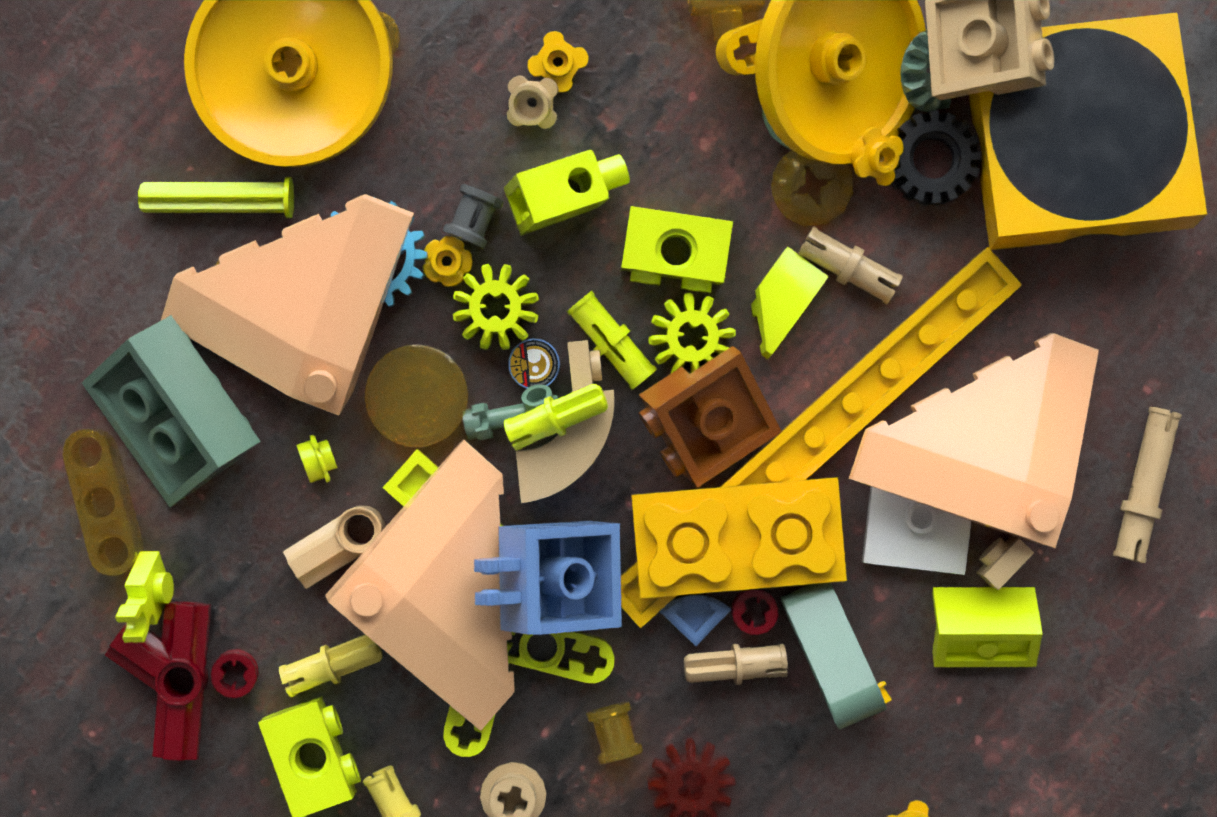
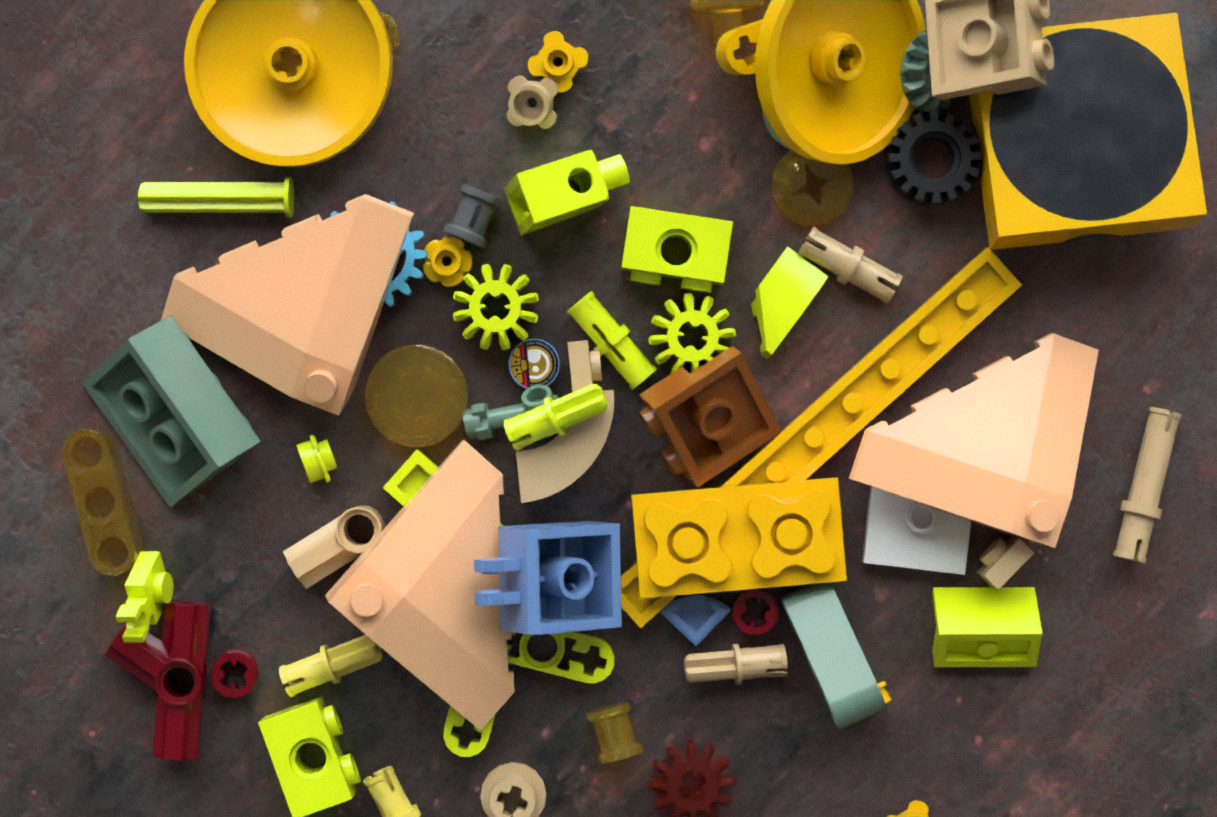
(876, 156): yellow plate -> none

